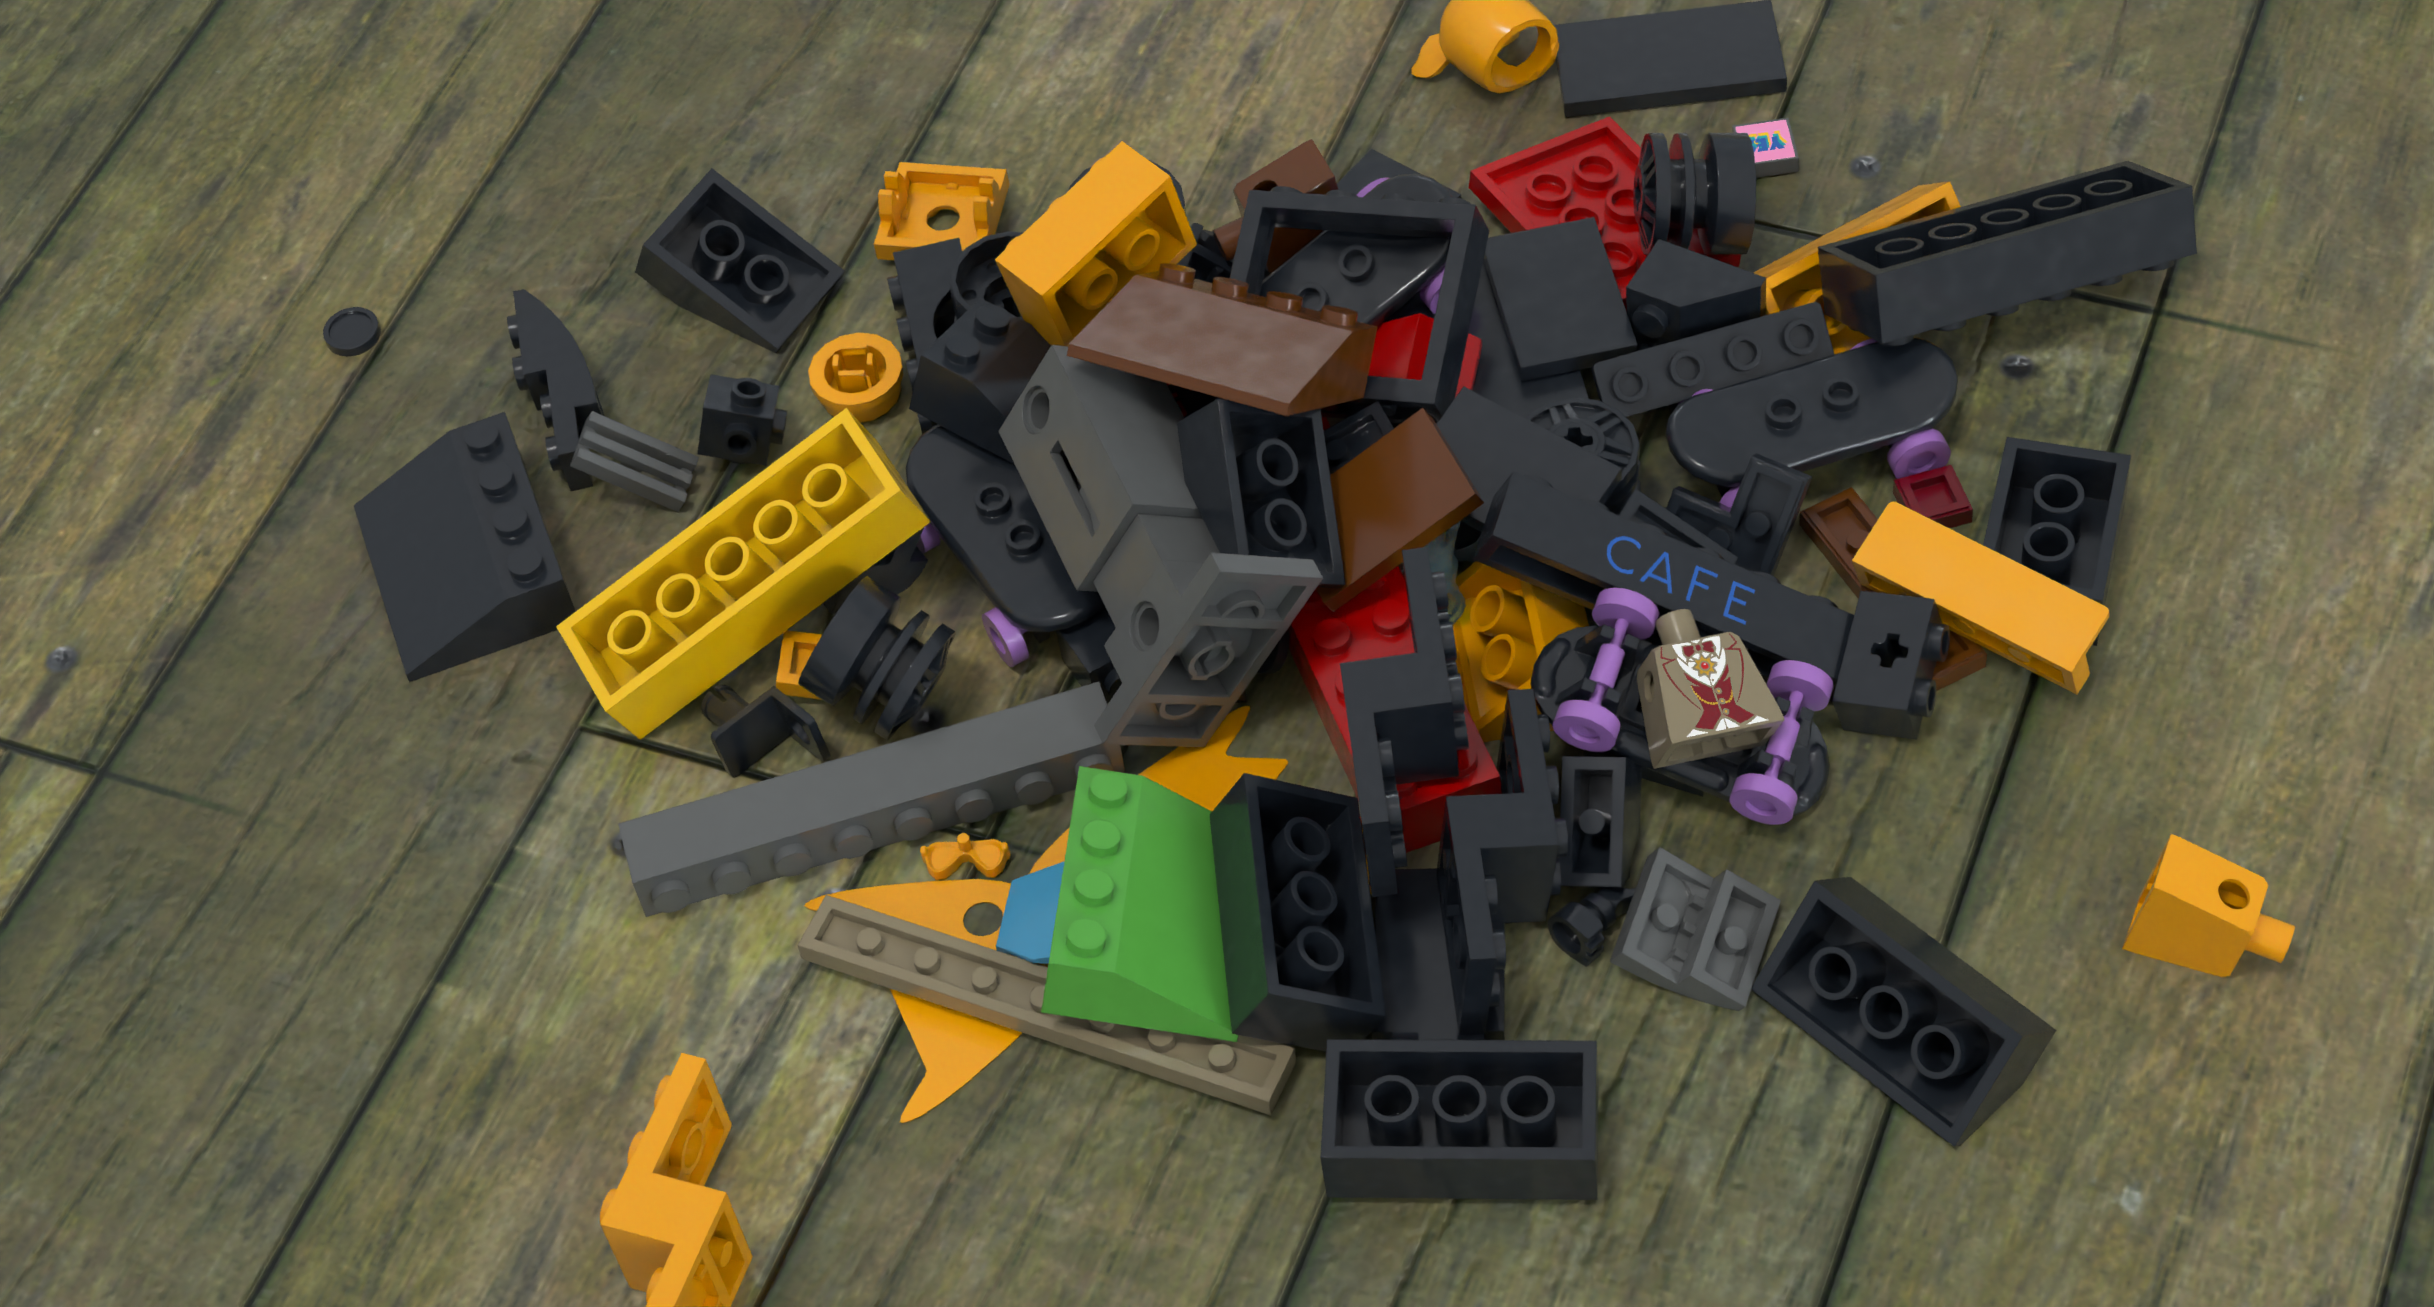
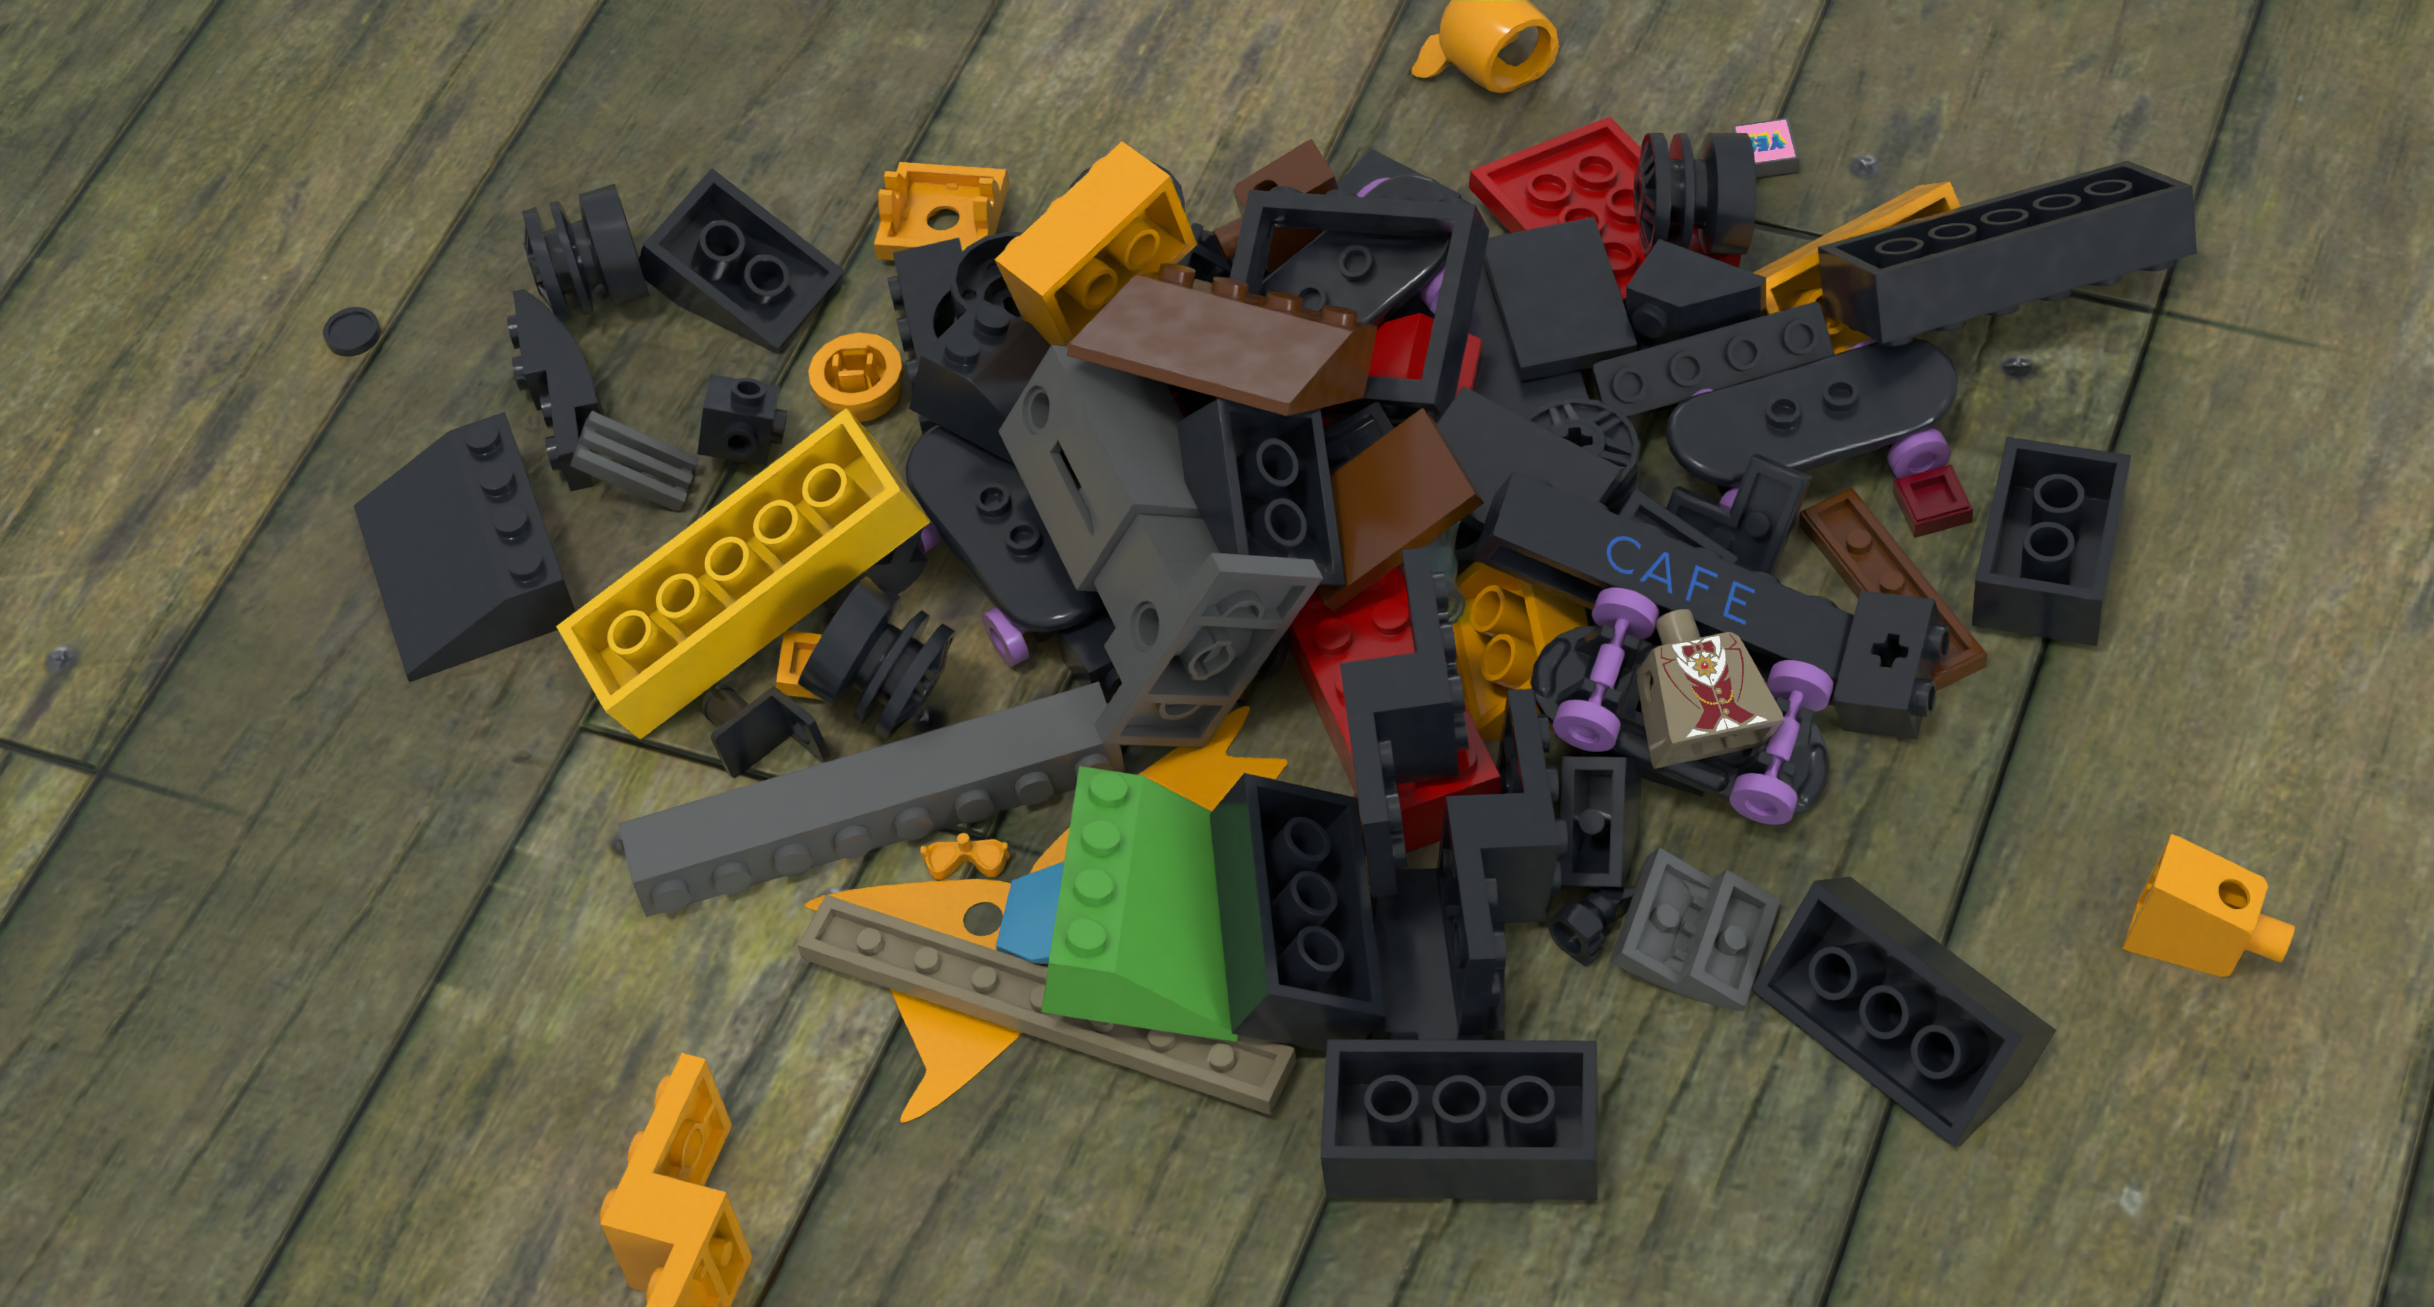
(584, 253): none -> black wheel
(1669, 58): black tile -> none
(1983, 595): light orange panel -> none

